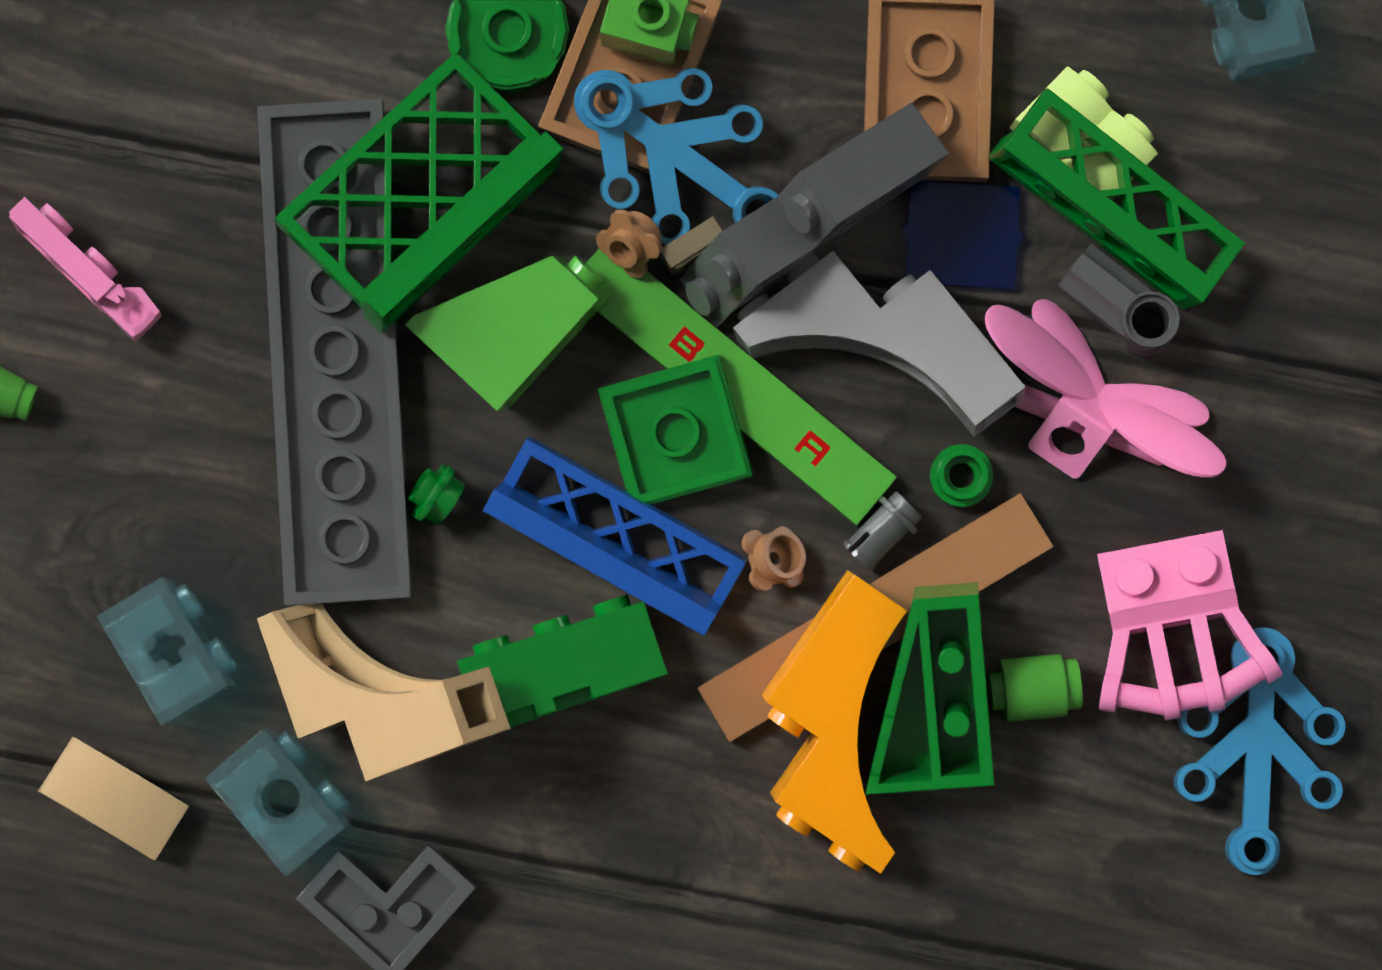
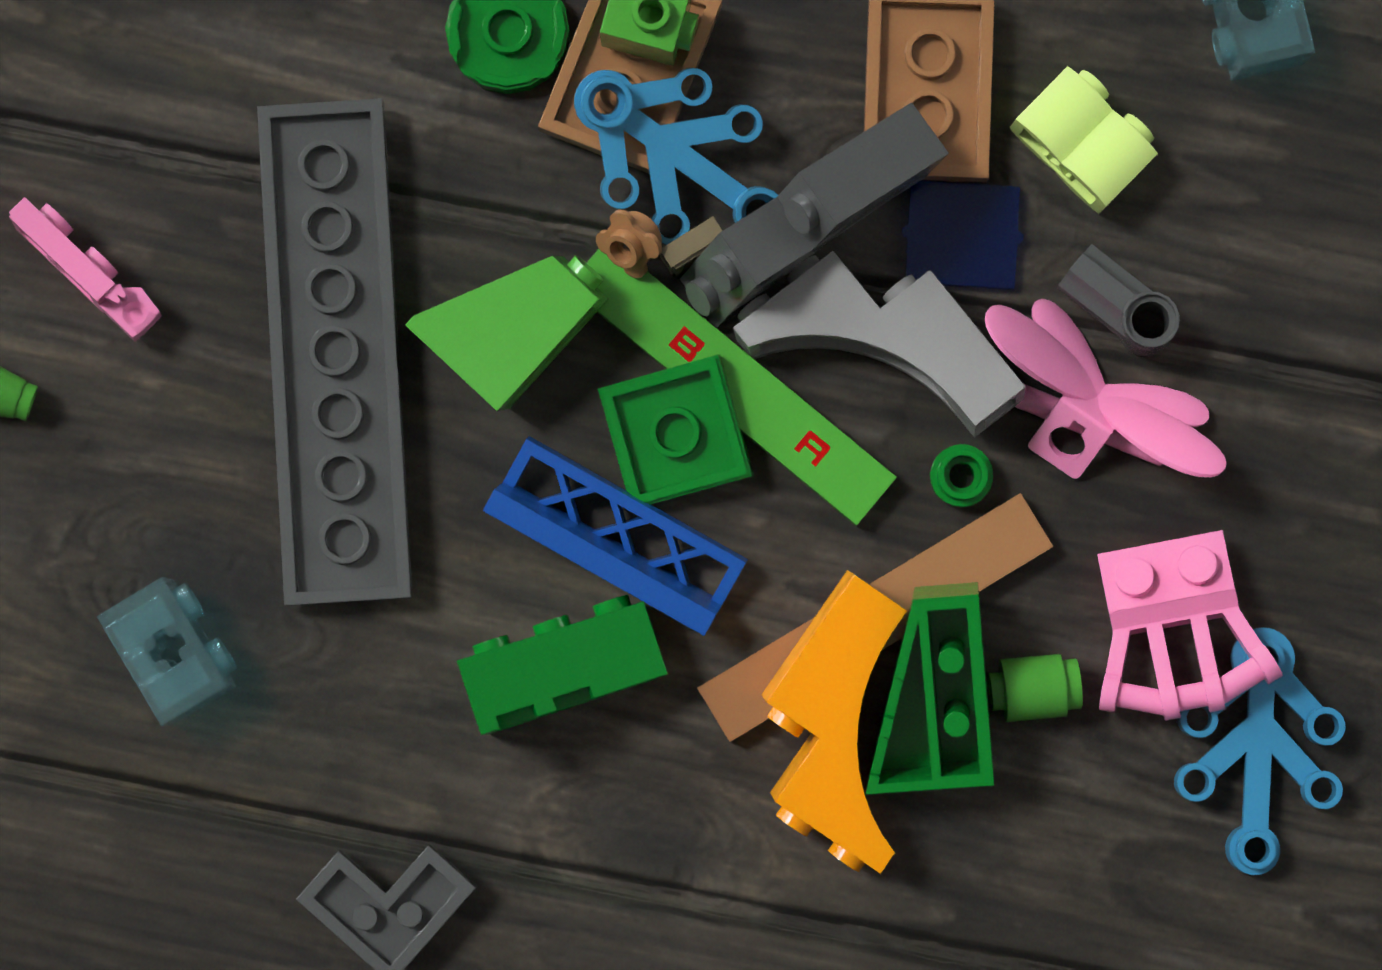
(113, 798): tan slope -> none
(244, 787): clear light blue brick -> none
(388, 714): tan arch -> none
(435, 494): green plate -> none
(459, 229): green fence -> none
(787, 555): medium nougat plate -> none
(883, 530): dark grey pin -> none
(1101, 218): green fence -> none

